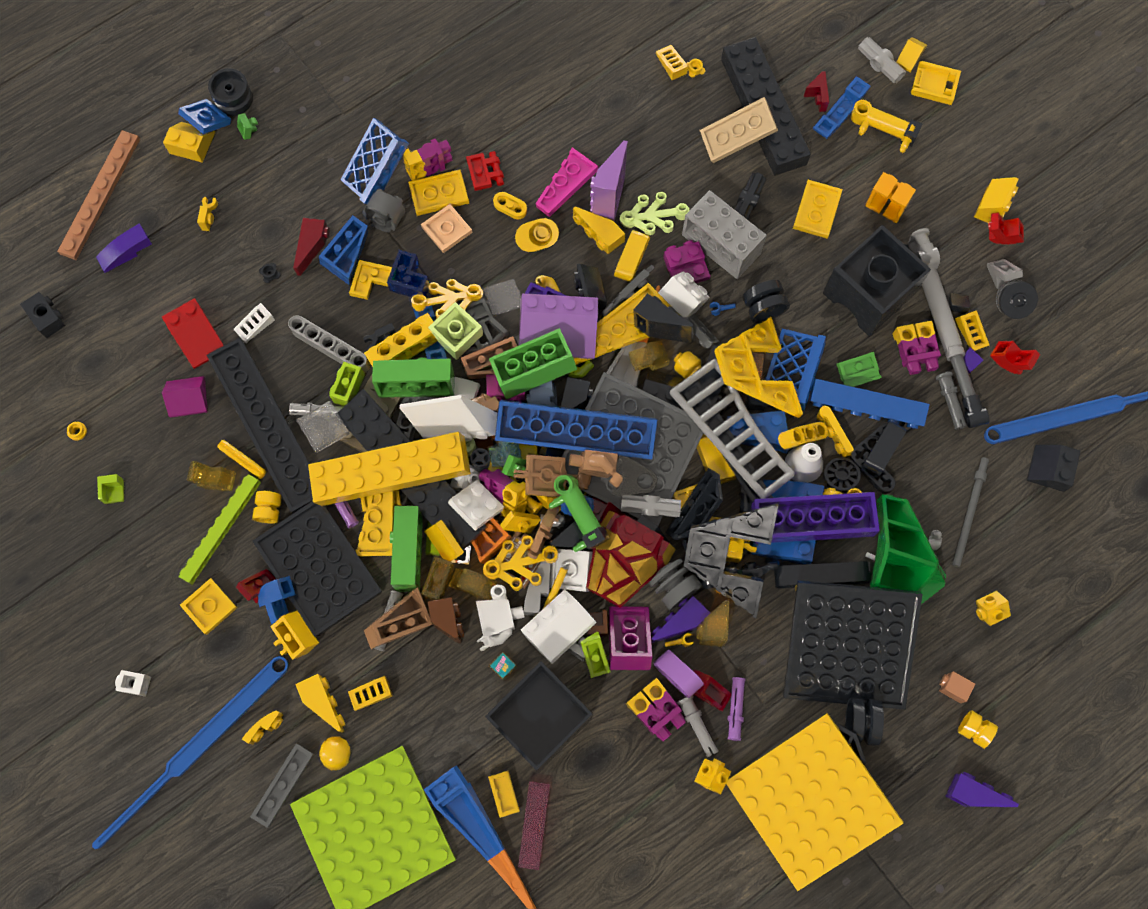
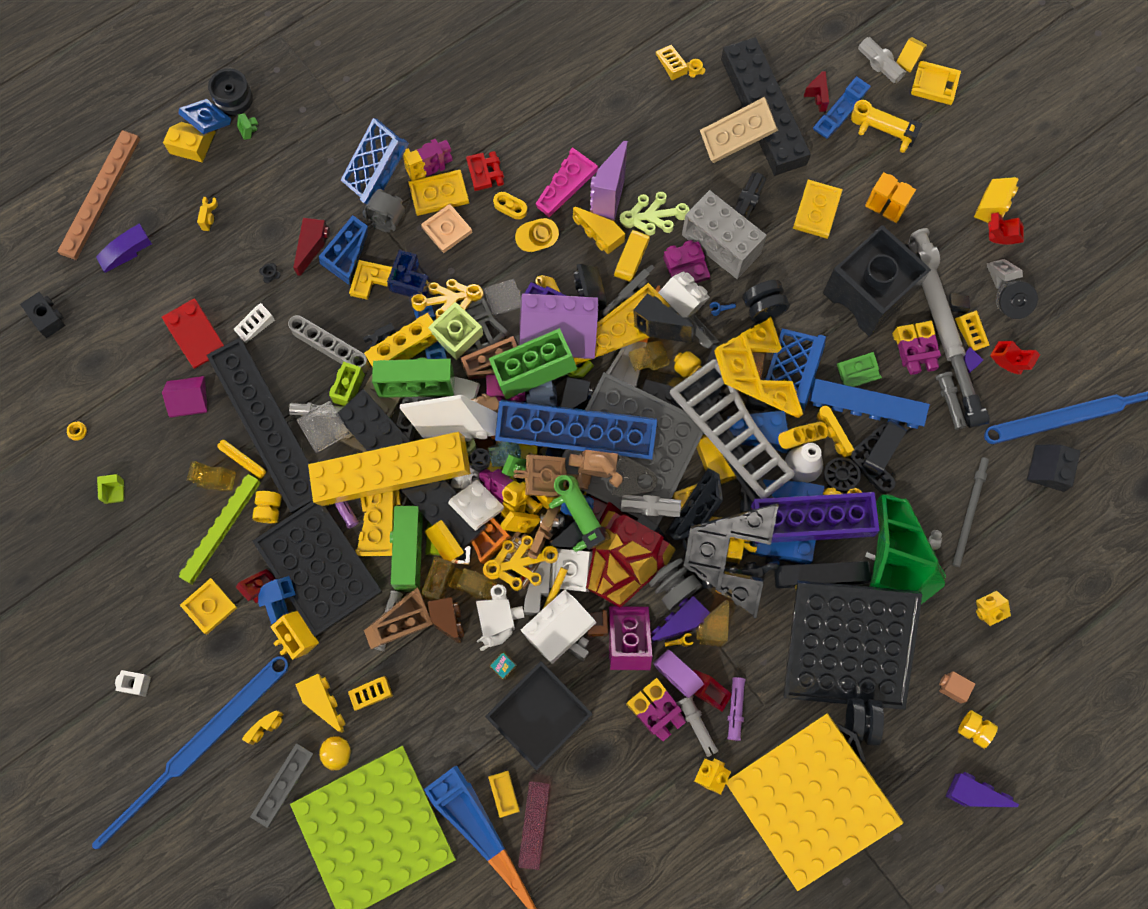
(595, 655): lime slope -> none

